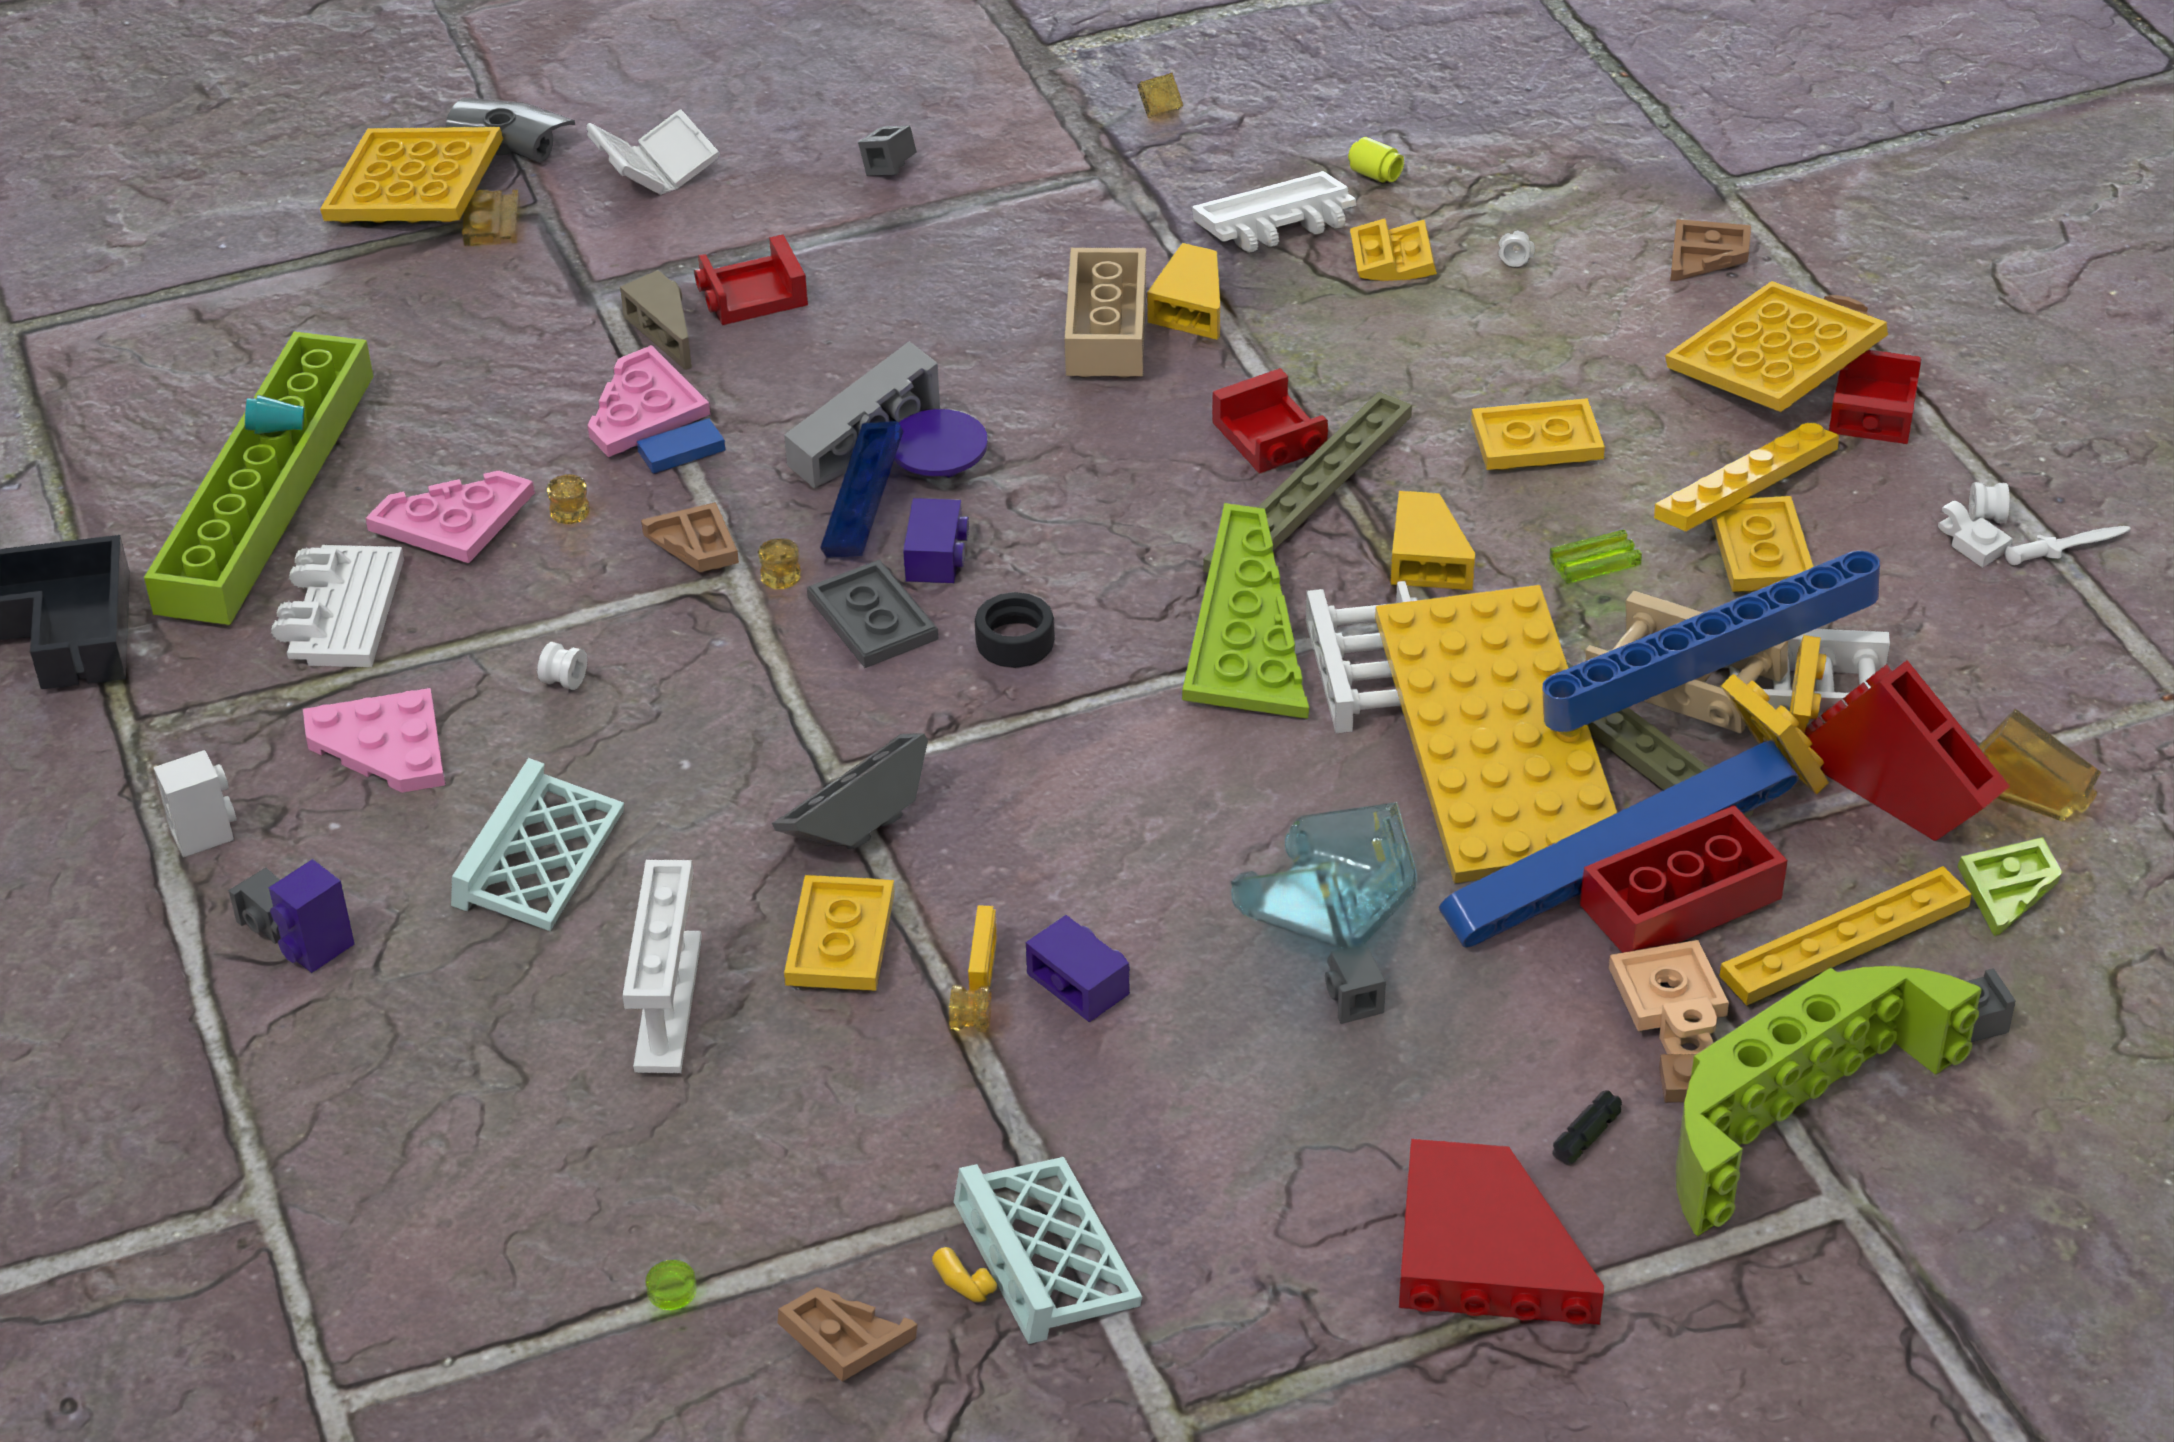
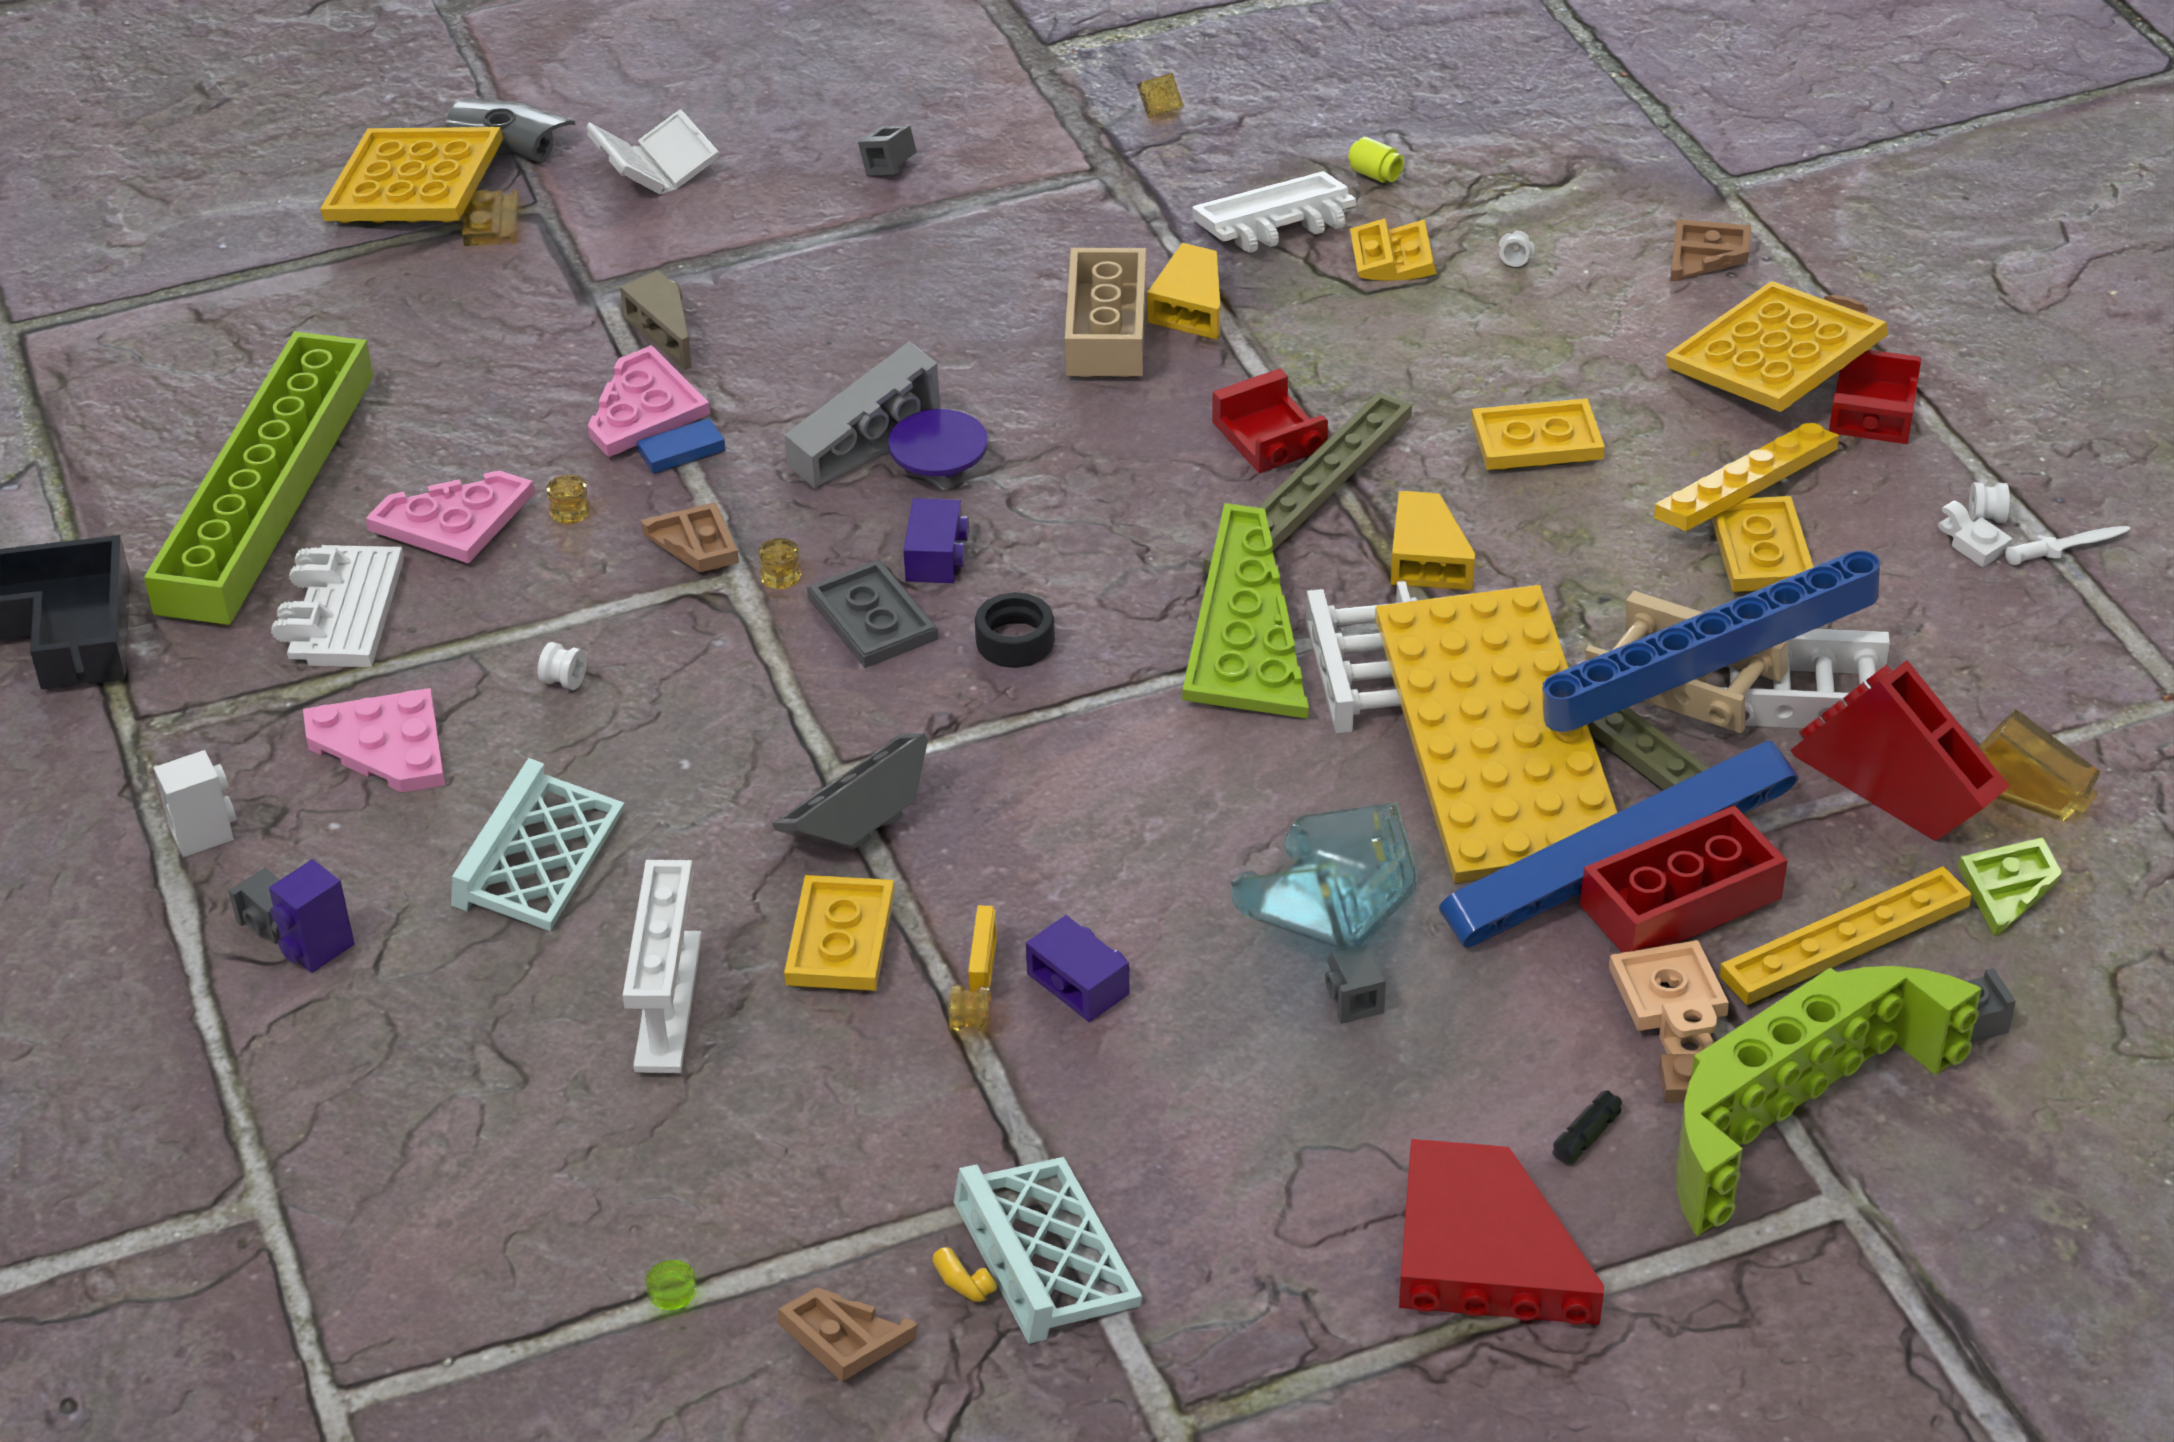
(271, 415): teal cone -> none
(754, 286): red panel -> none
(861, 489): clear blue plate -> none
(1595, 556): clear neon green tile -> none
(1776, 726): yellow plate -> none
(1808, 667): yellow plate -> none

